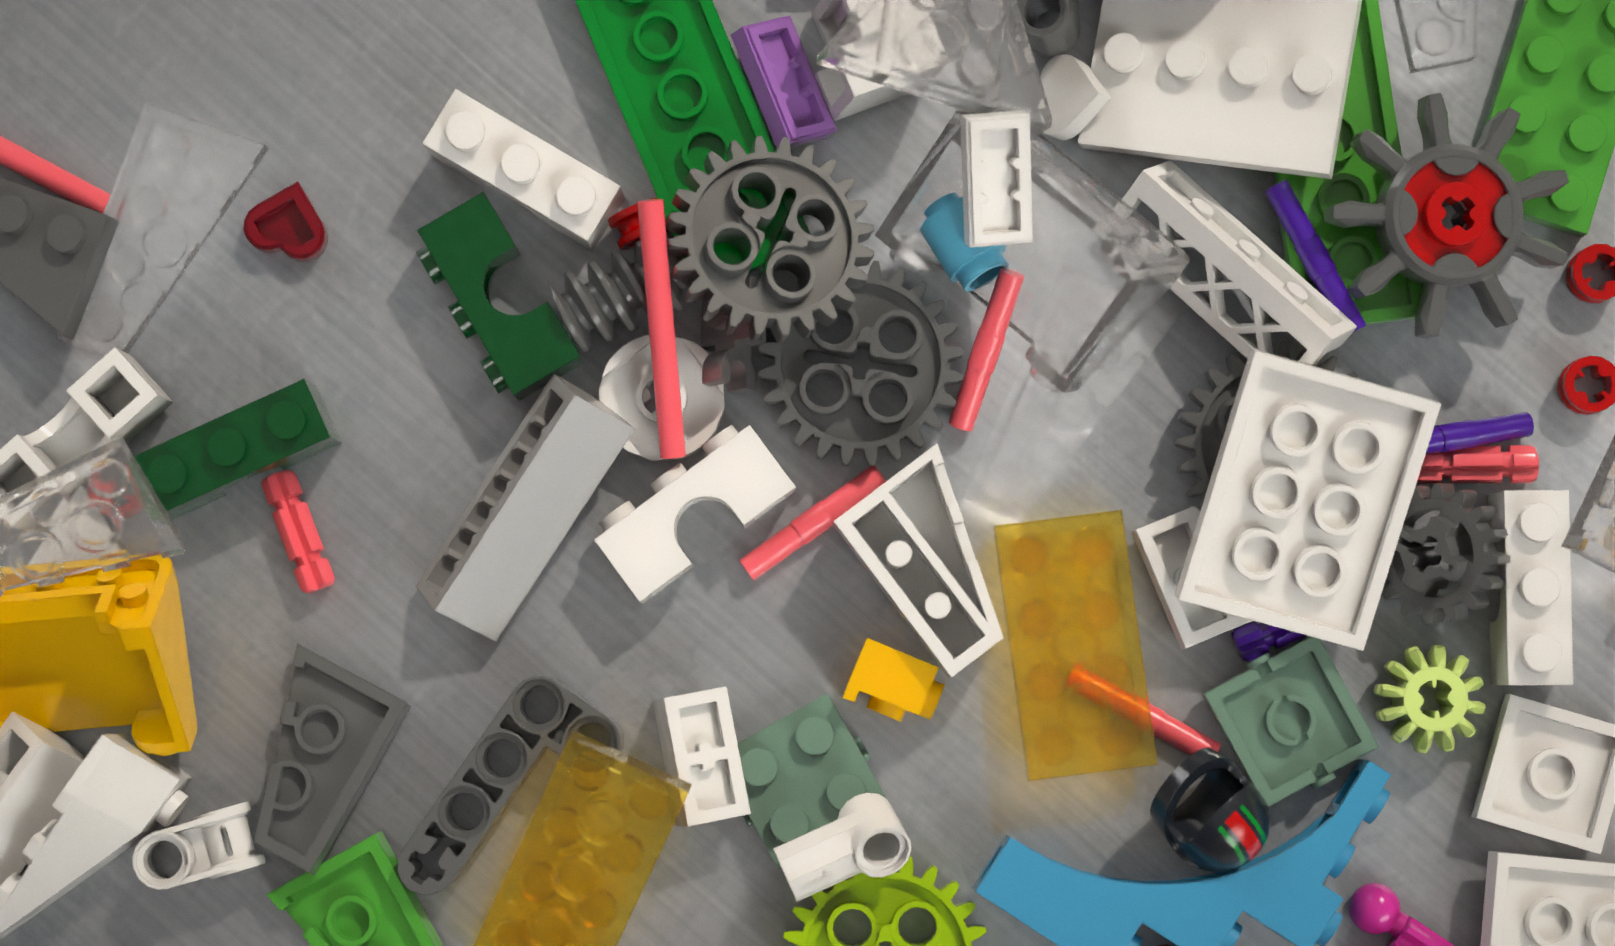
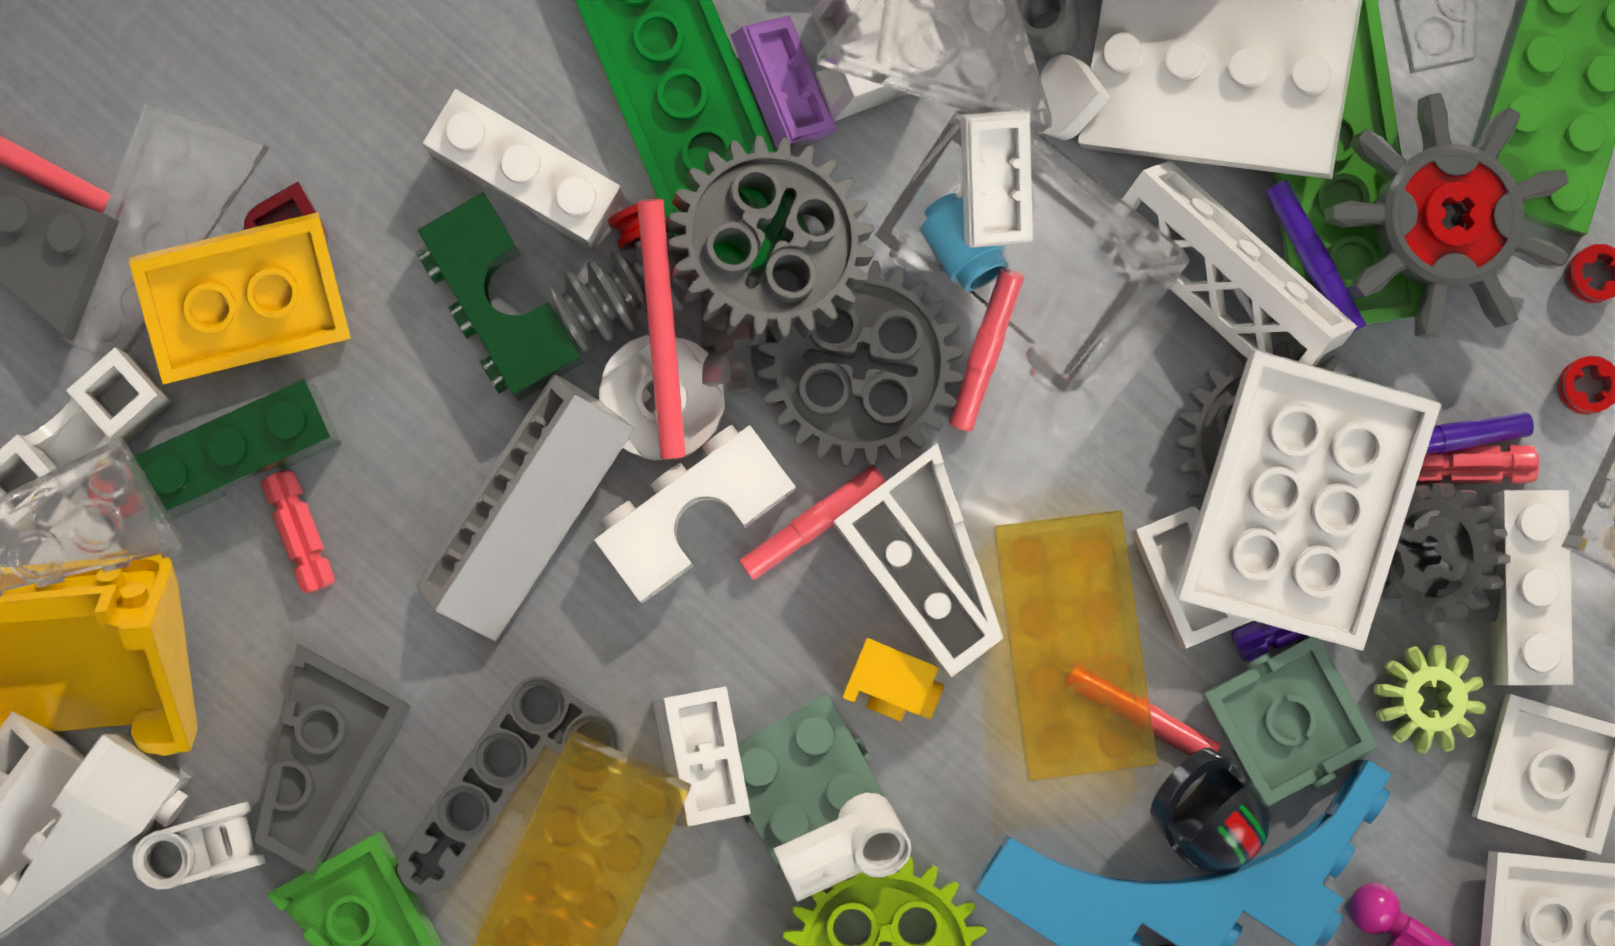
(239, 298): none -> yellow plate

